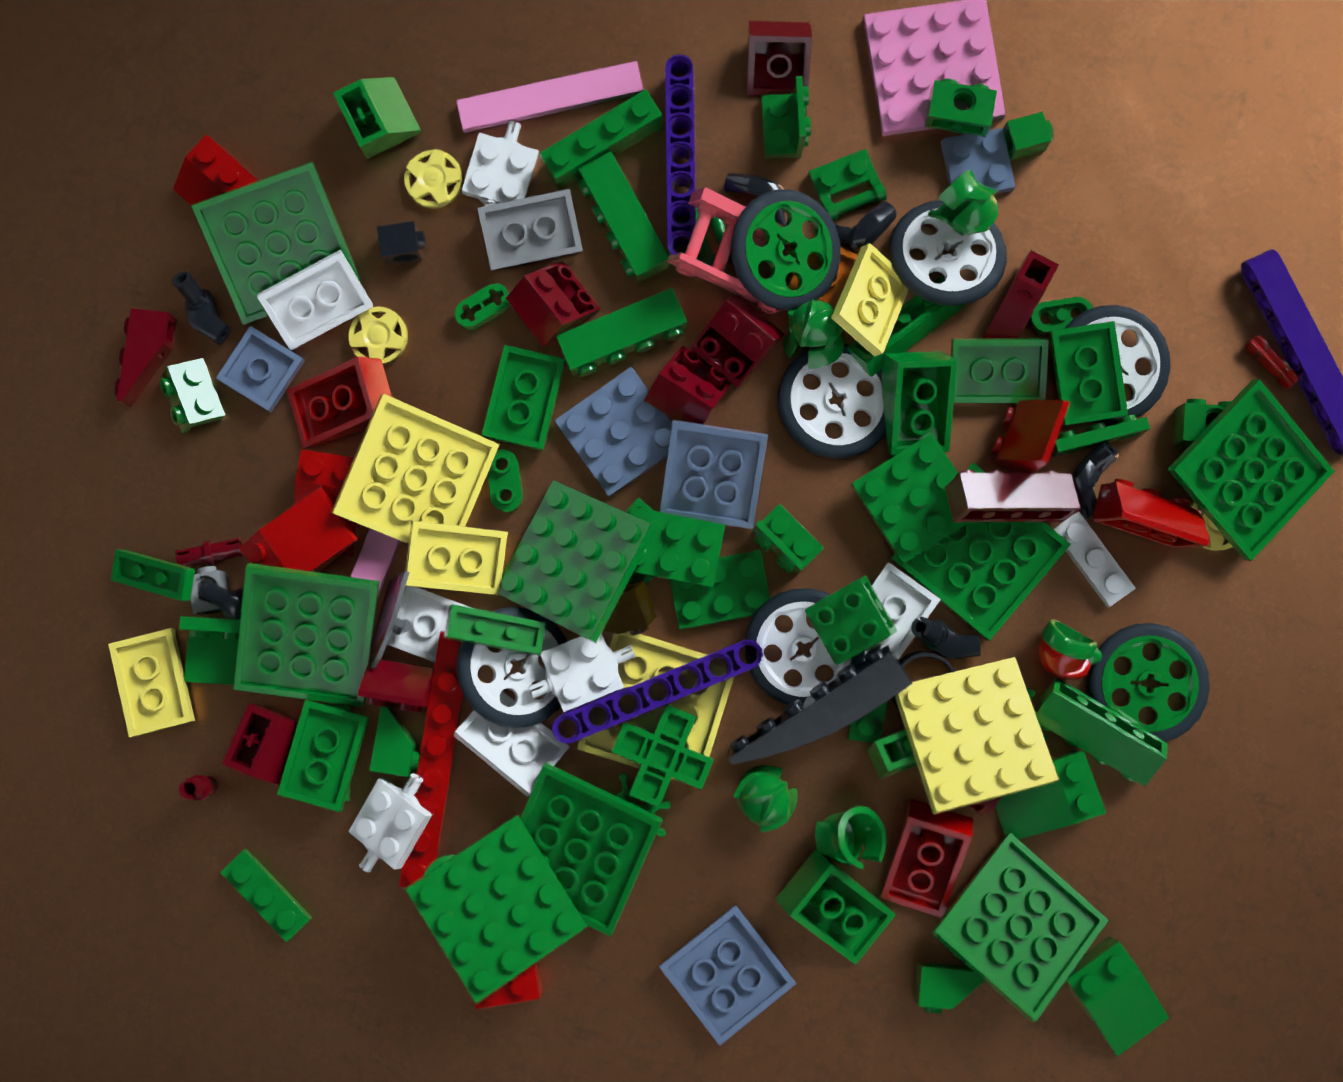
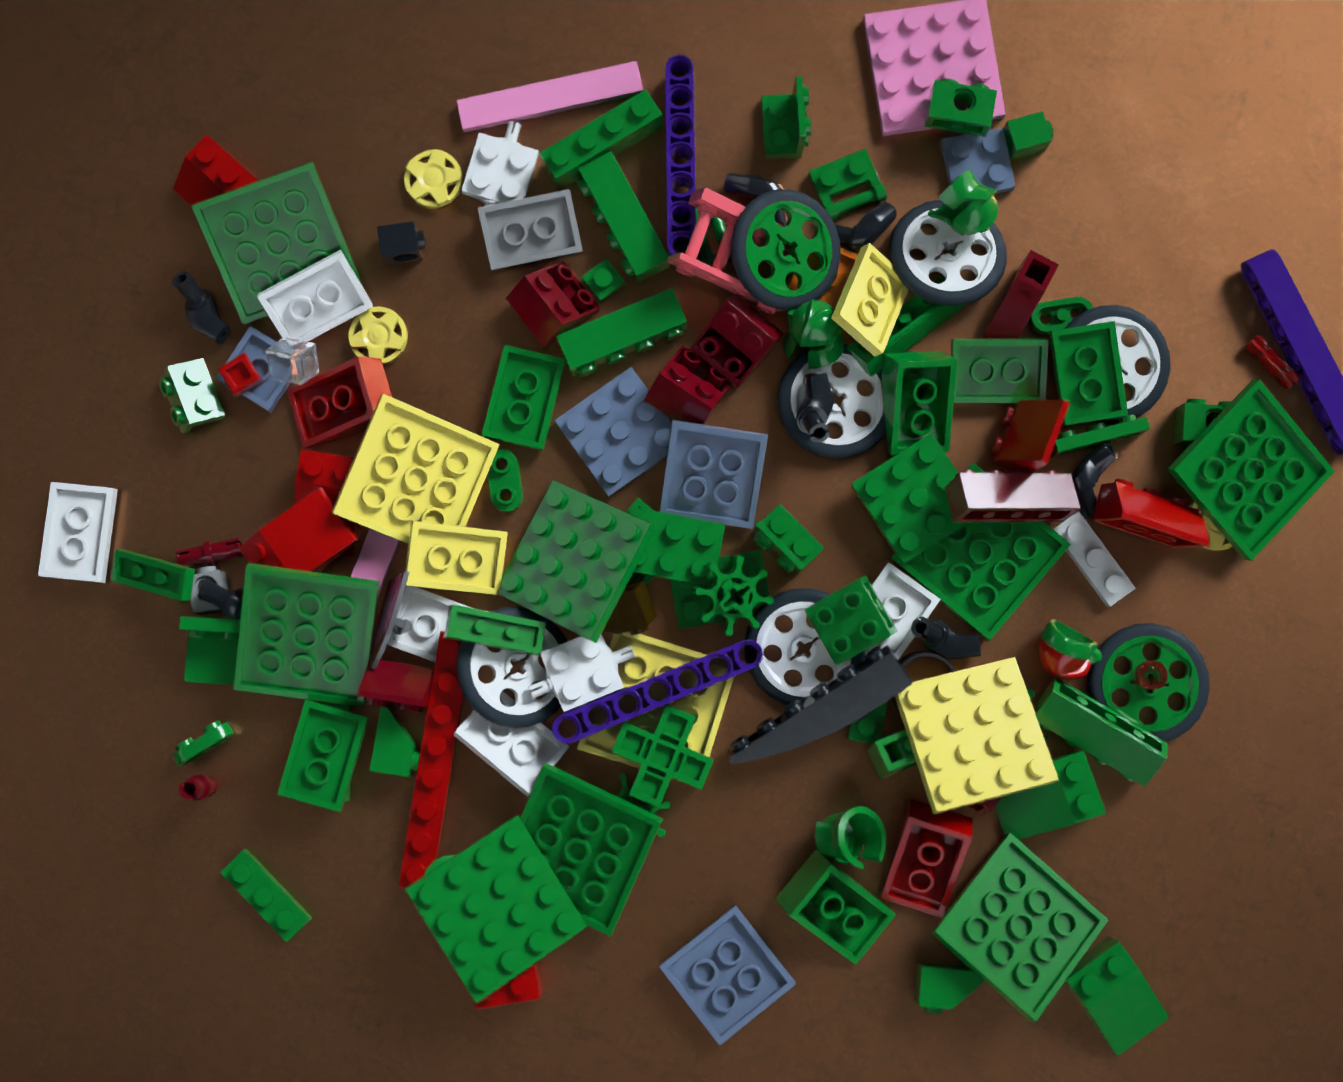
(77, 532): none -> white plate
(147, 346): dark red slope -> none
(151, 682): light yellow plate -> none
(193, 749): none -> green plate
(240, 374): none -> red tile
(261, 744): dark red slope -> none
(292, 361): none -> clear panel
(377, 114): green slope -> none
(390, 823): white plate -> none
(478, 300): green beam -> none
(603, 280): none -> green plate
(719, 595): none -> green gear
(765, 797): green helmet -> none
(777, 56): dark red slope -> none
(815, 408): none -> black arm
(1144, 668): none -> clear red bush

